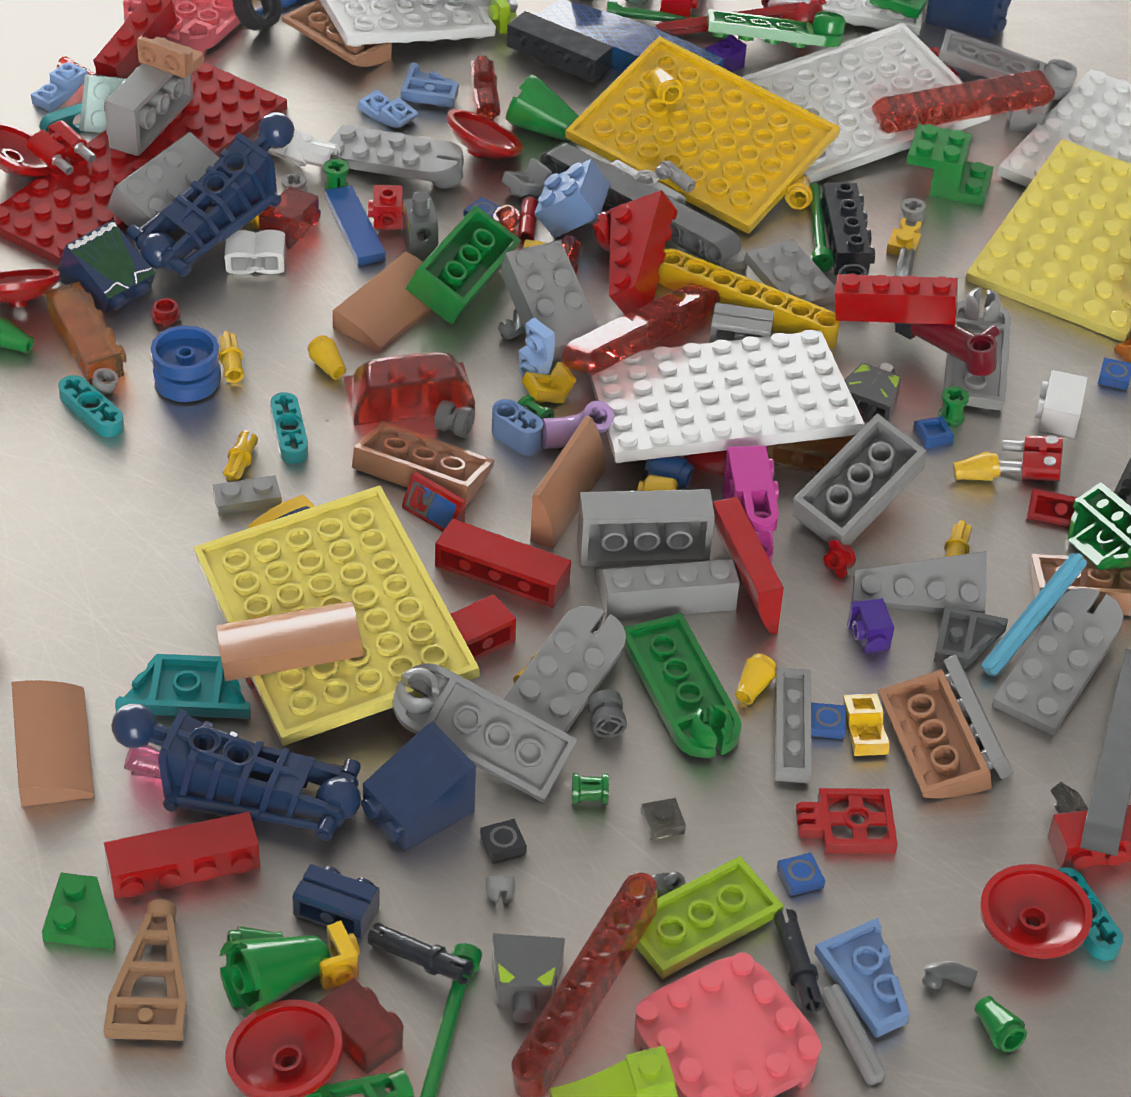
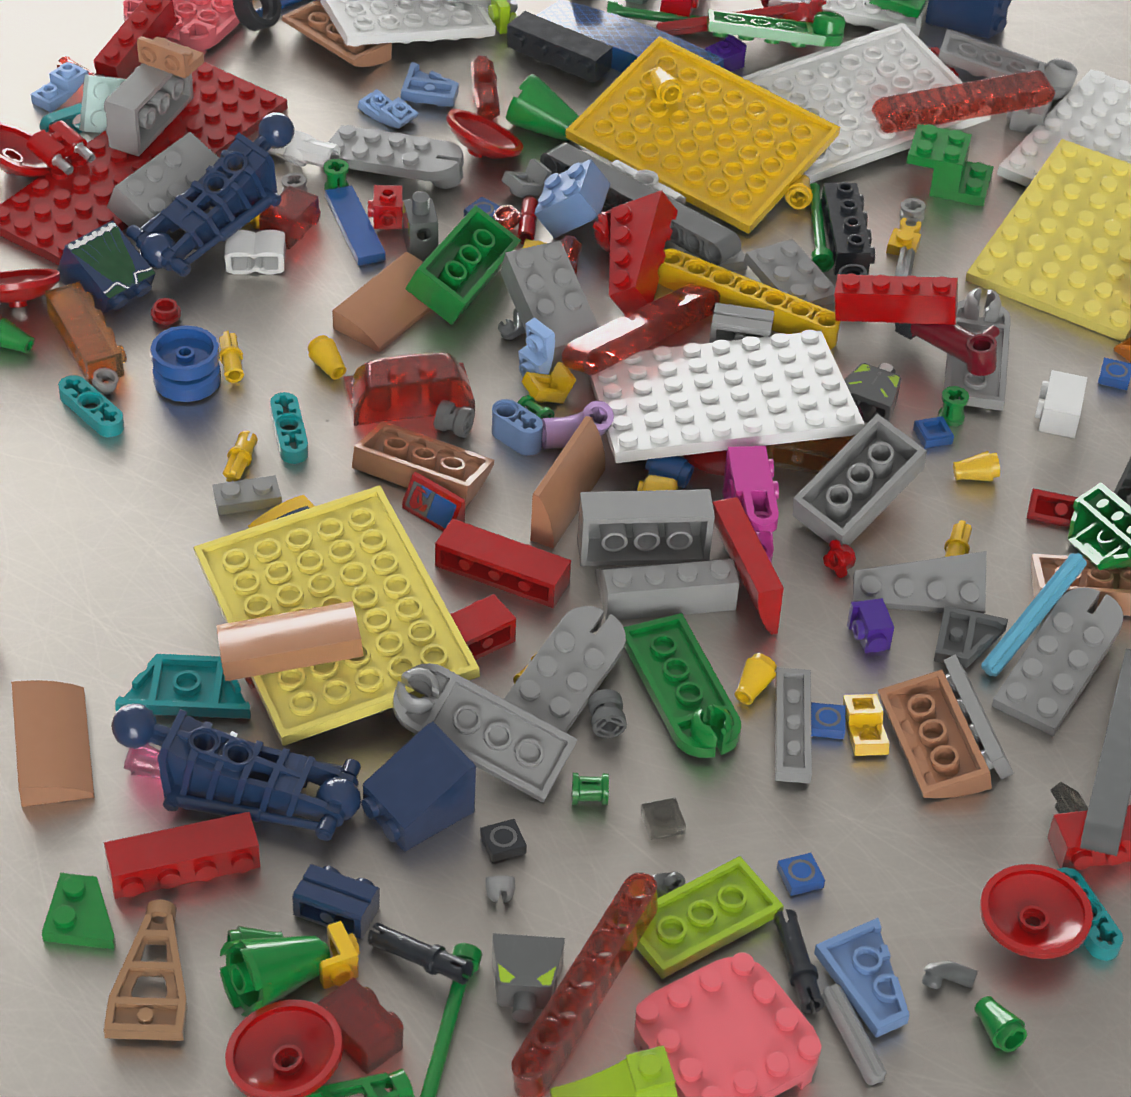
(669, 170): light grey arm -> none
(816, 820): red piece -> none
(1040, 459): red piece -> none

